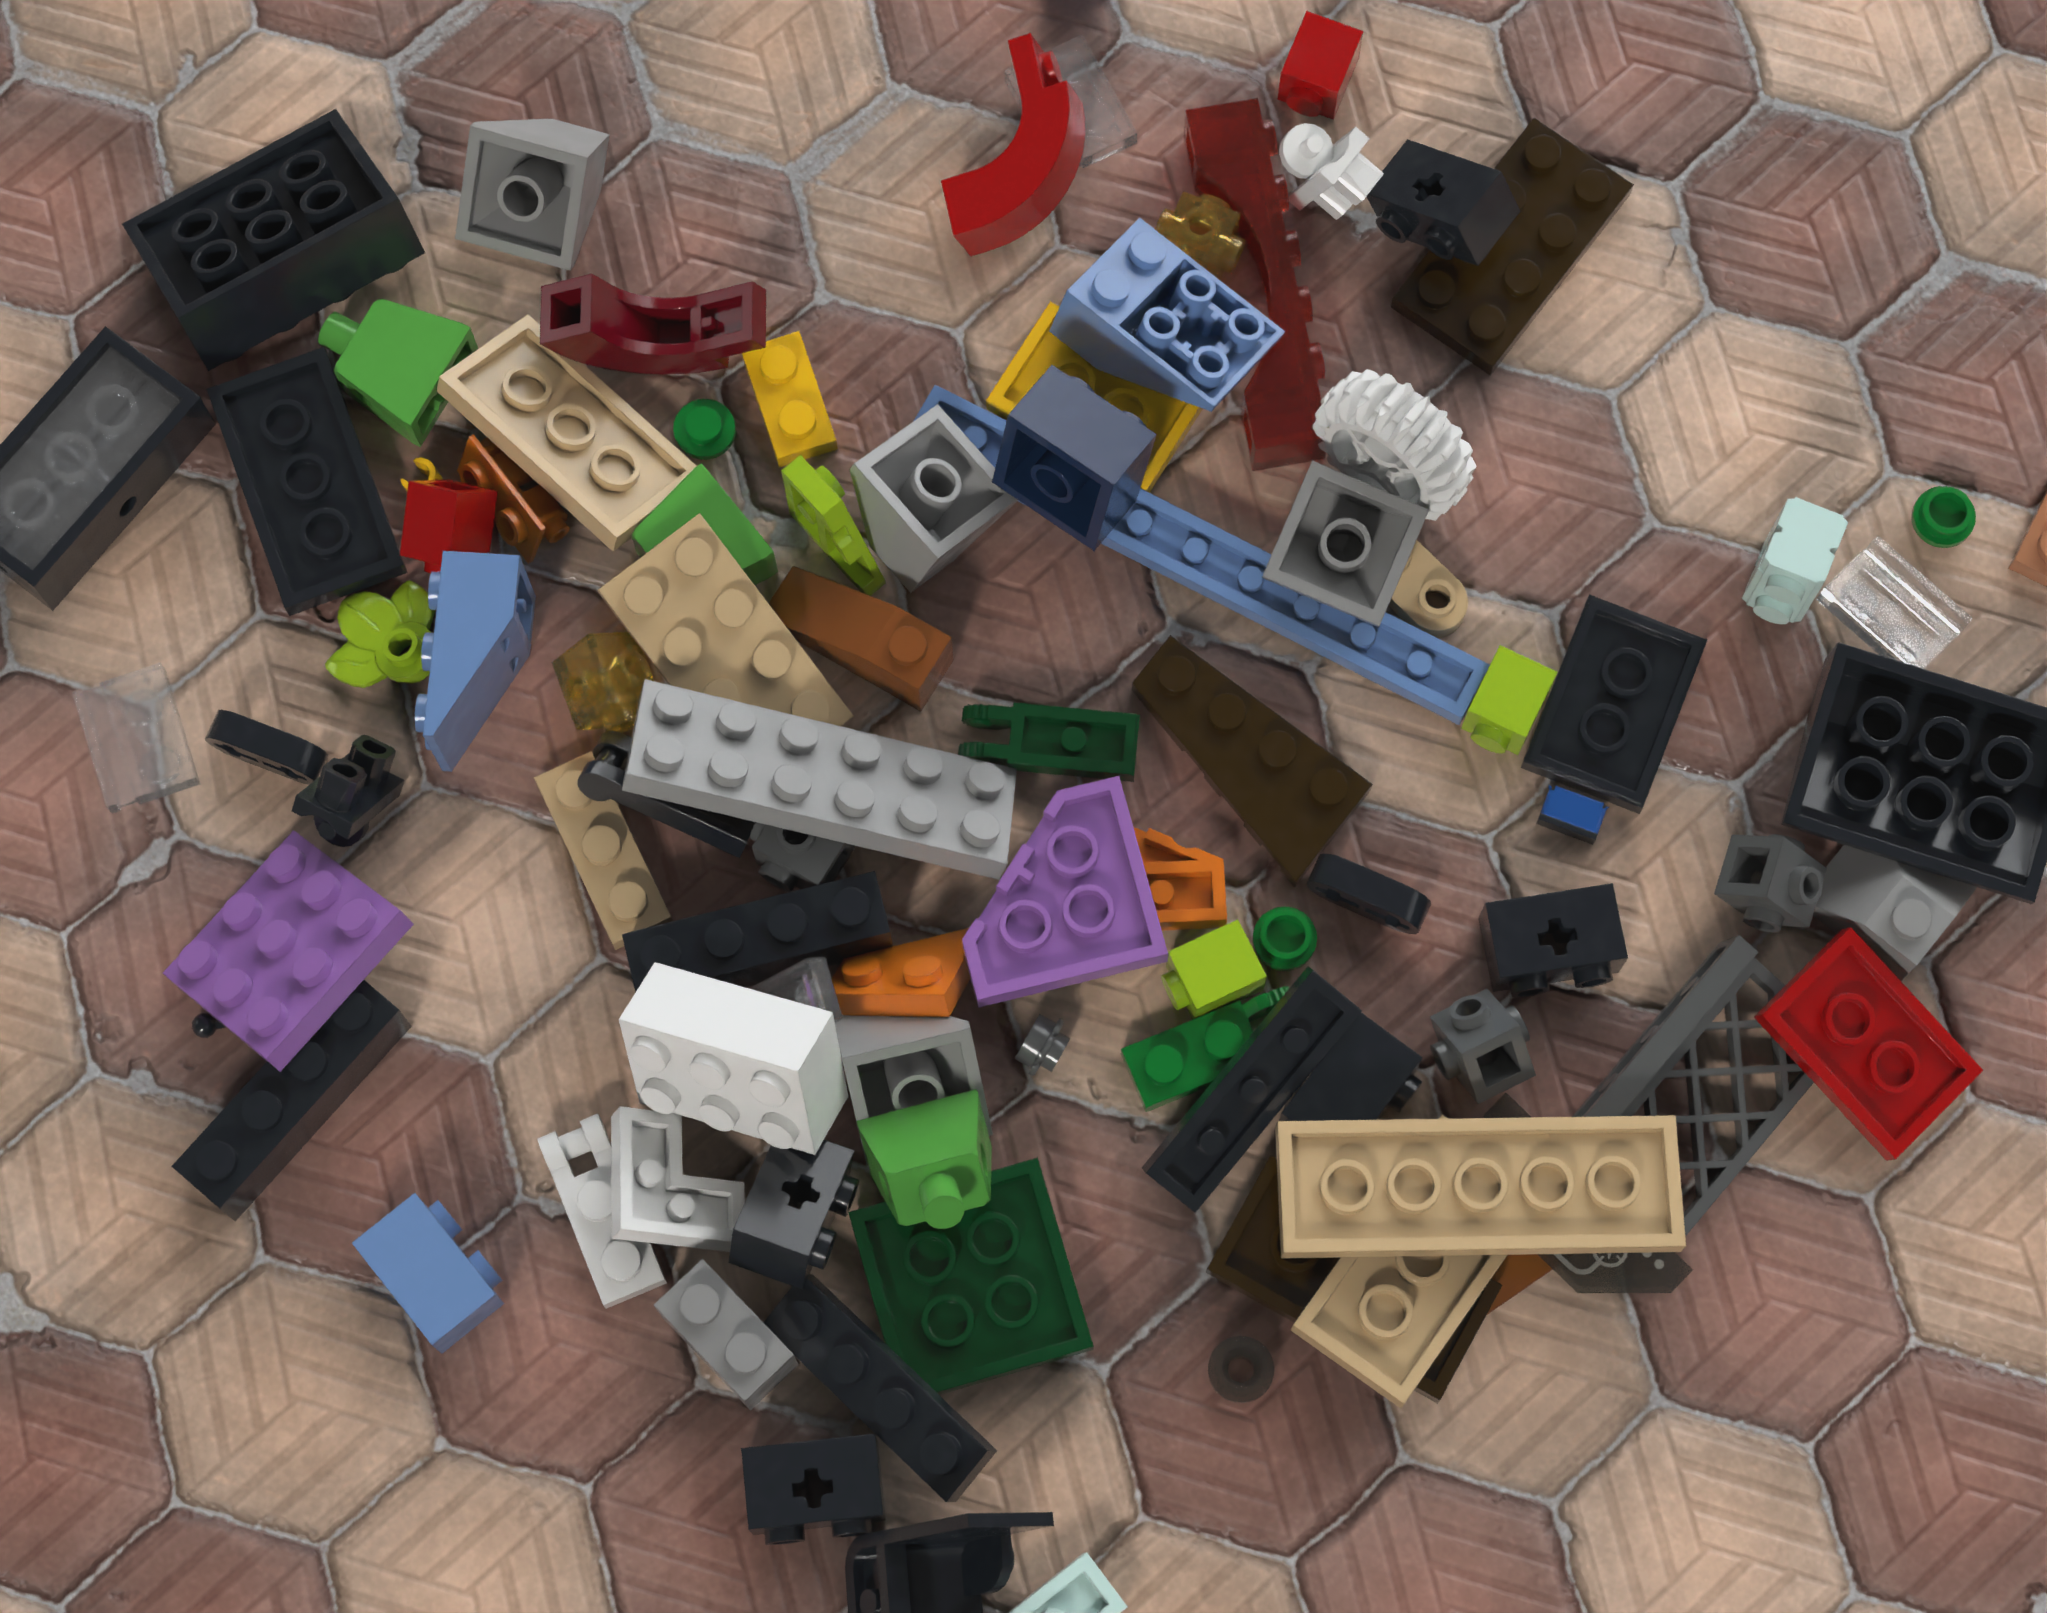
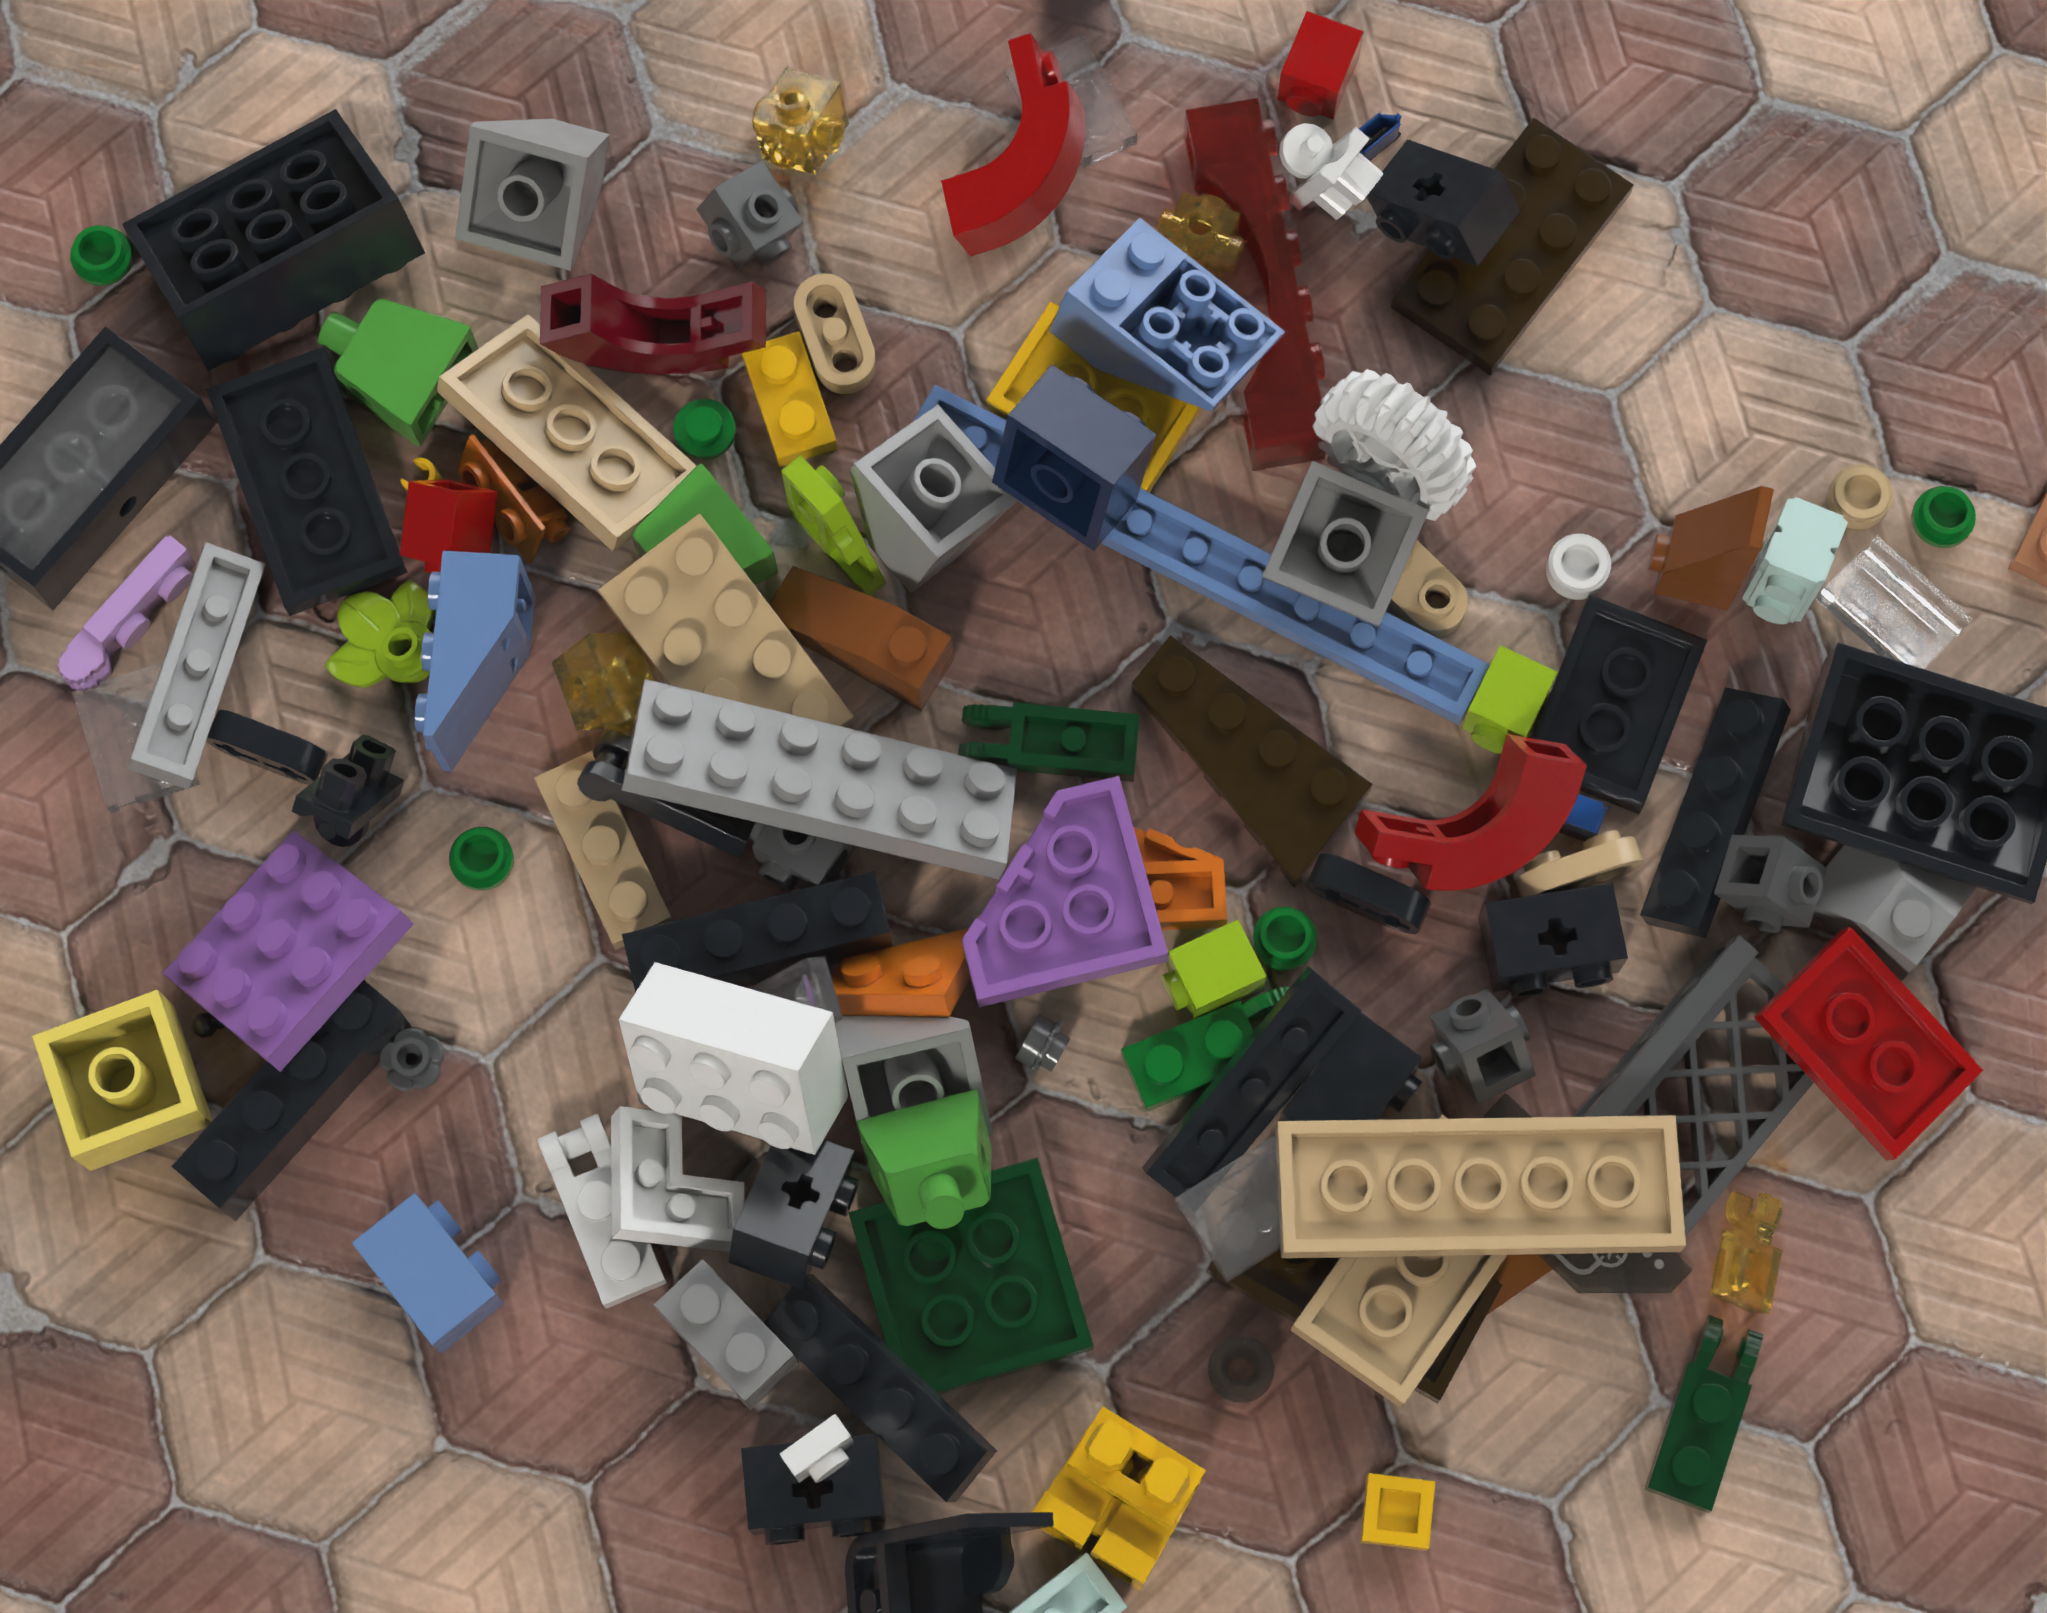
(101, 255): none -> green plate
(122, 1080): none -> light yellow brick
(125, 614): none -> lavender hinge
(196, 666): none -> light grey plate
(424, 1072): none -> dark grey plate
(481, 858): none -> green plate
(750, 217): none -> dark grey brick
(800, 121): none -> clear yellow brick
(819, 1451): none -> white plate
(834, 337): none -> tan plate
(1155, 1496): none -> yellow hips
(1237, 1211): none -> clear plate
(1382, 132): none -> blue piece
(1397, 1511): none -> yellow plate
(1495, 835): none -> red arch
(1578, 566): none -> white tile
(1602, 860): none -> tan plate
(1703, 1421): none -> dark green hinge
(1711, 549): none -> dark orange slope
(1714, 809): none -> black plate
(1746, 1260): none -> clear yellow plate
(1860, 495): none -> tan tile

